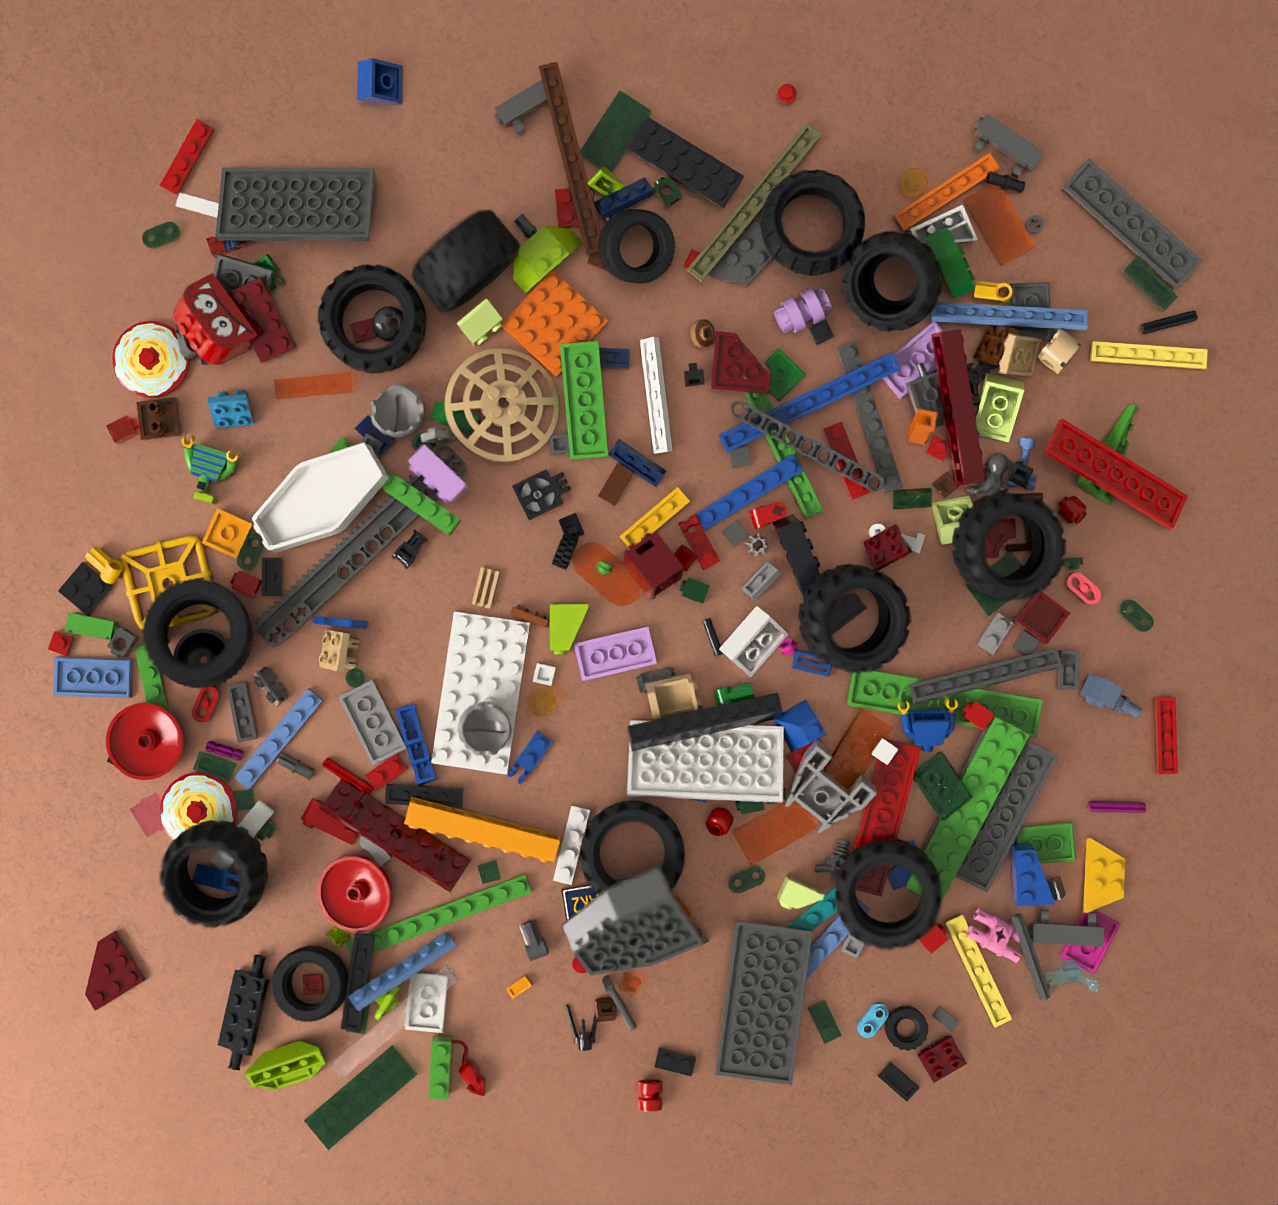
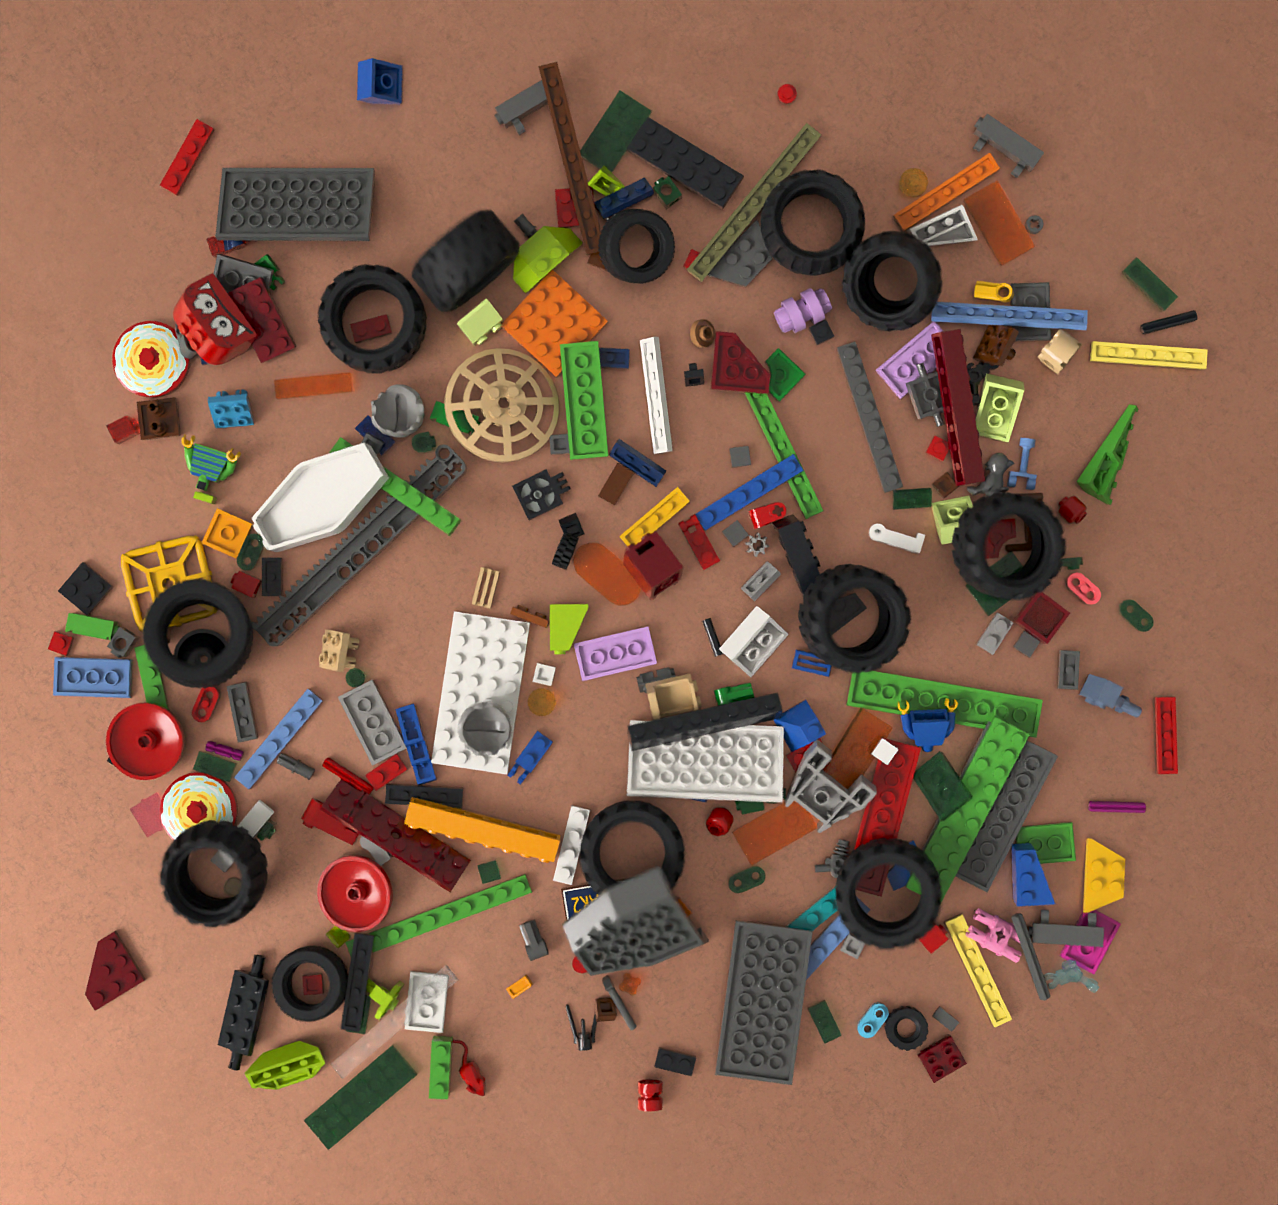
(109, 567): yellow piece -> none
(161, 237): clear green plate -> none
(197, 204): white sticker -> none
(215, 878): blue hinge -> none
(244, 799): clear green tile -> none
(265, 681): dark grey hinge -> none
(339, 622): blue tile -> none
(381, 322): dark grey piece -> none
(402, 971): medium blue plate -> none
(409, 550): black connector -> none
(435, 435): light grey plate -> none
(437, 475): lavender brick -> none
(604, 567): bright green plate -> none
(685, 557): red plate -> none
(694, 590): dark green brick -> none
(788, 646): dark pink plate -> none
(797, 894): yellowish green slope -> none
(813, 400): blue plate -> none
(816, 447): dark grey beam -> none
(840, 443): red plate -> none
(886, 547): dark red bracket -> none
(898, 1081): black tile -> none
(922, 427): orange window -> none
(951, 262): green wedge -> none
(977, 714): red brick -> none
(985, 676): dark grey plate -> none
(1005, 182): black pin -> none
(1020, 355): tan plate -> none
(1020, 474): black slope -> none
(1057, 888): dark grey tile -> none
(1115, 474): red plate -> none
(1132, 224): dark grey plate -> none

